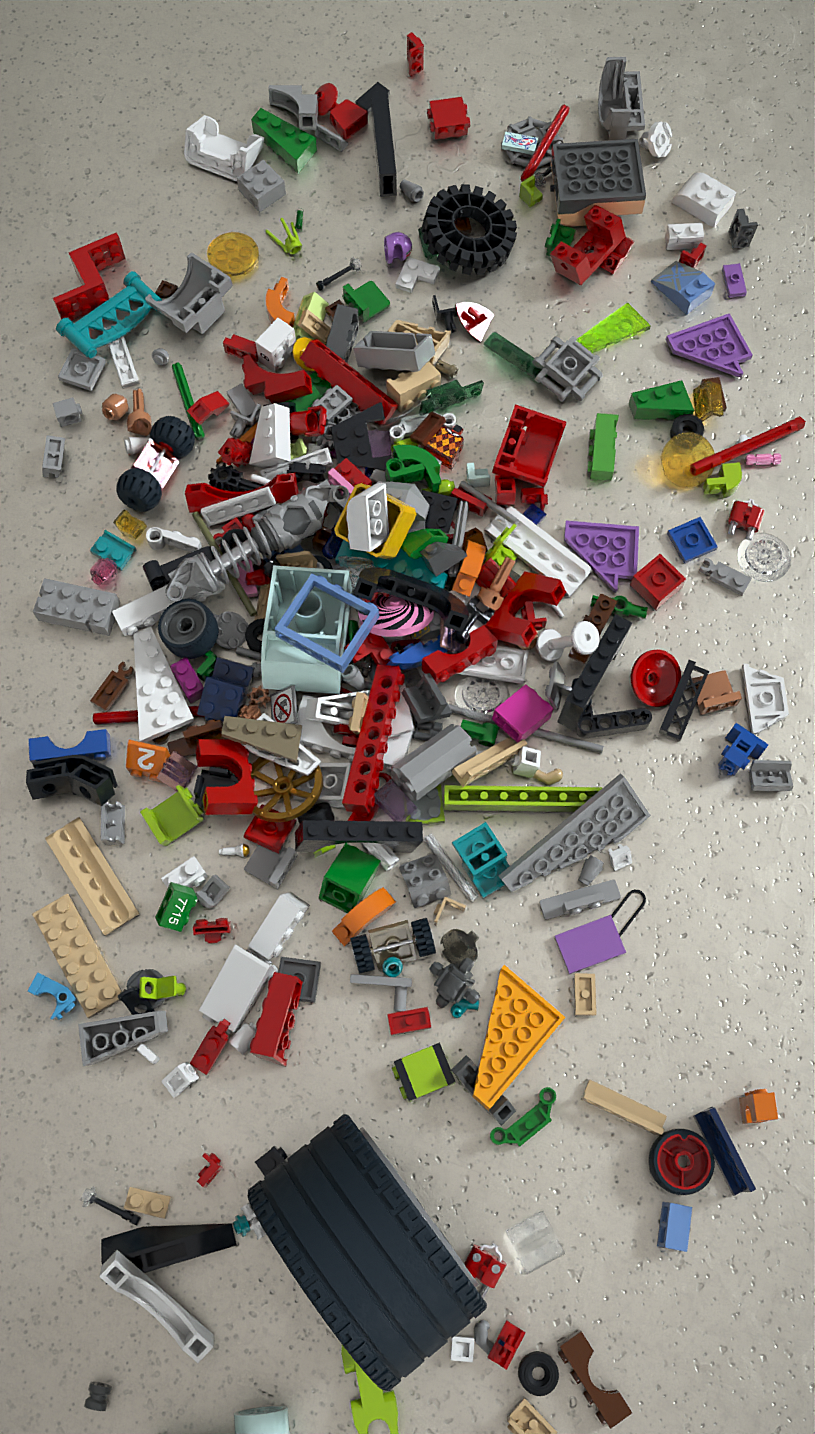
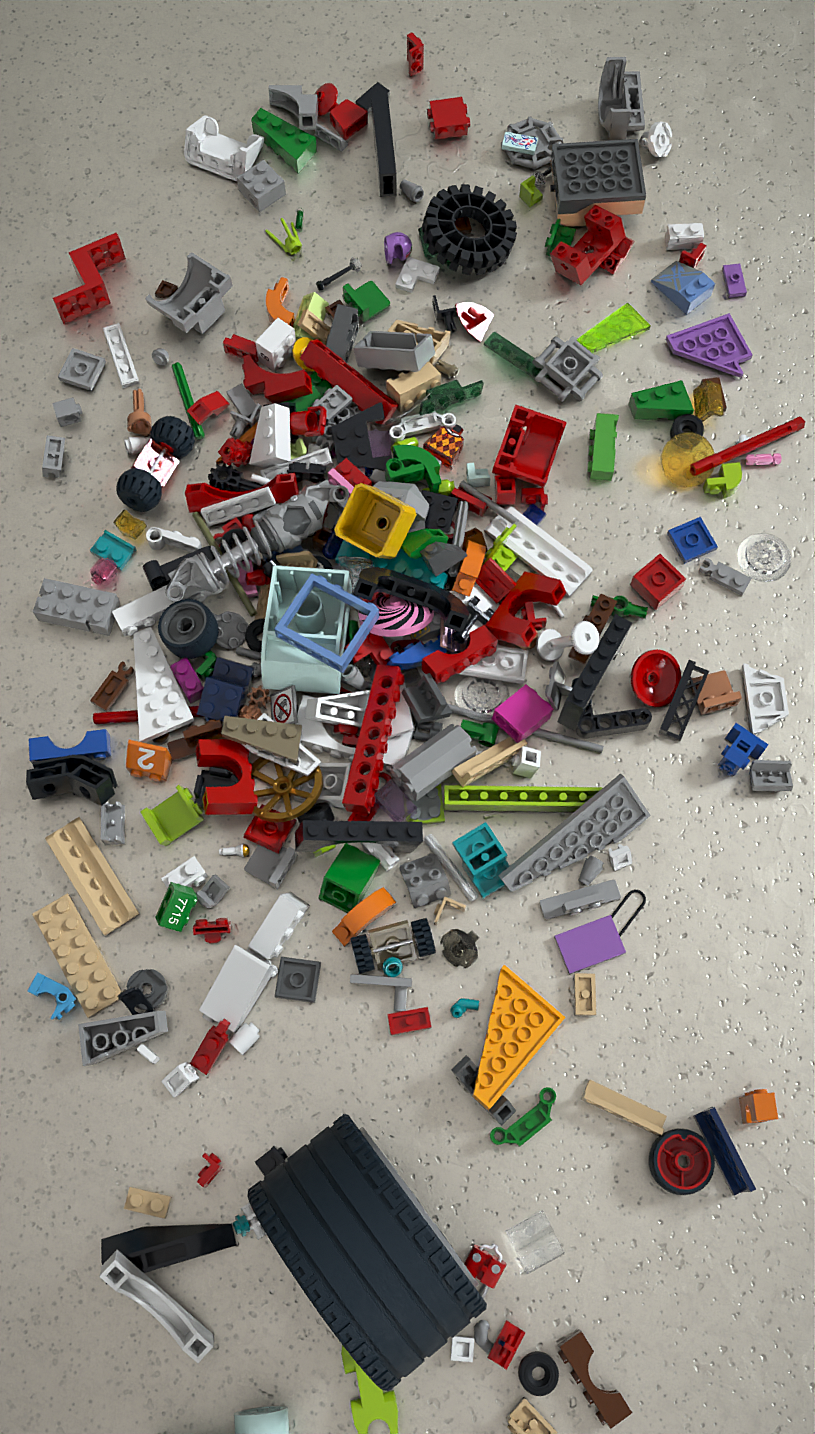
(78, 332): teal piece -> none
(89, 1197): black piece -> none
(98, 1394): dark grey wheel -> none
(115, 407): nougat head -> none
(161, 987): lime bracket -> none
(176, 771): piece -> none
(233, 253): clear yellow tile -> none
(277, 1018): red wedge -> none
(359, 705): tan plate -> none
(368, 518): white brick -> none
(423, 1072): lime panel -> none
(427, 429): copper tile -> none
(454, 982): dark grey piece -> none
(490, 597): nougat piece -> none
(545, 142): red axle -> none
(549, 778): tan arm -> none
(606, 548): medium lavender wing -> none
(674, 1226): medium blue hinge -> none
(705, 198): white brick -> none
(741, 231): dark grey bracket -> none
(745, 516): red piece -> none

